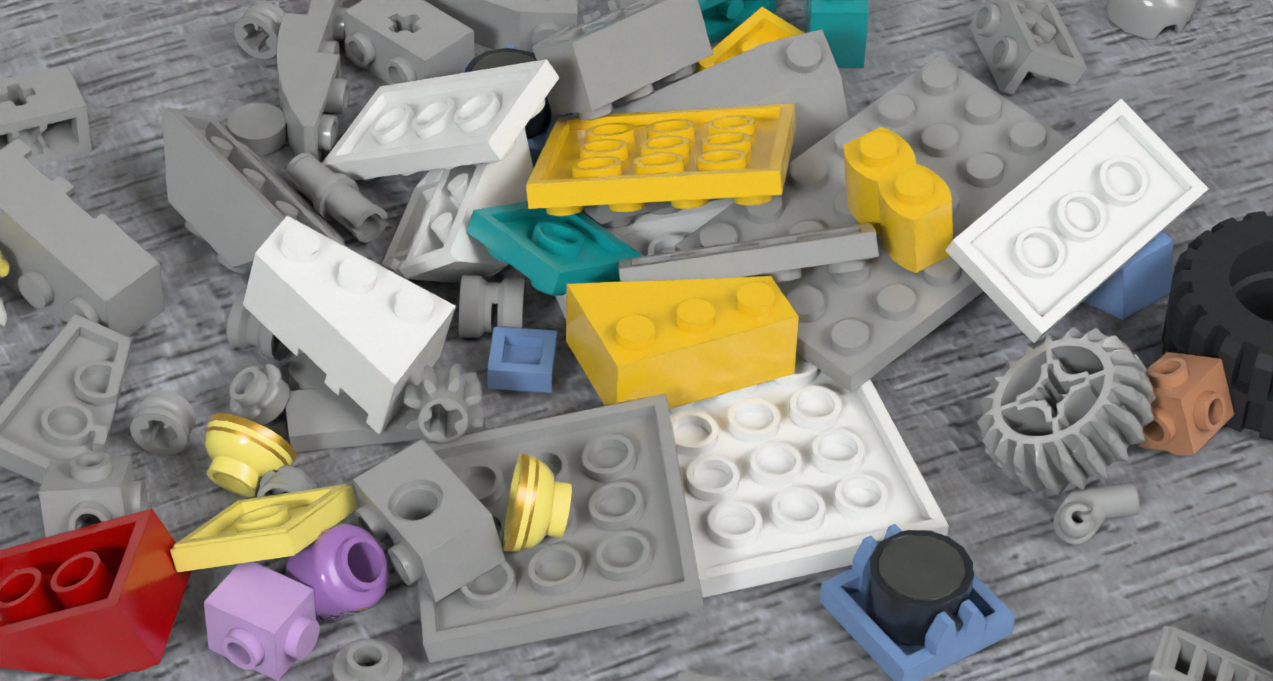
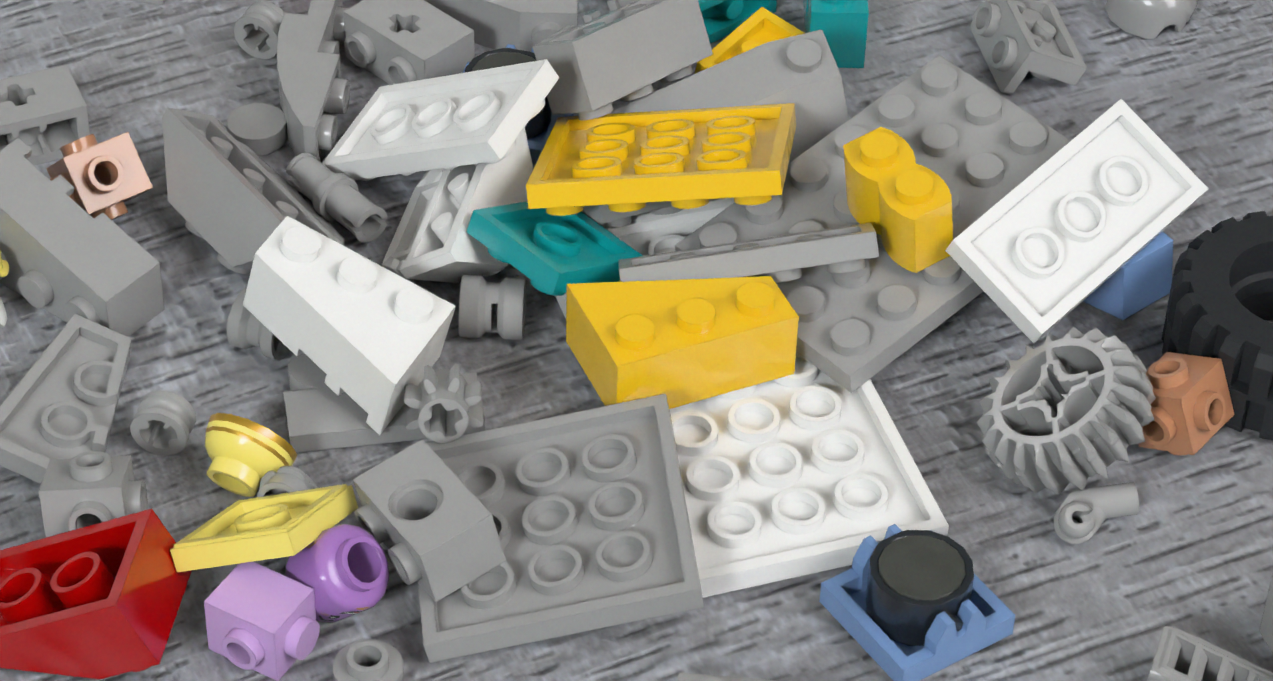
(102, 174): none -> brick
(259, 393): light grey plate -> none
(522, 359): medium blue plate -> none
(534, 506): light yellow piece -> none

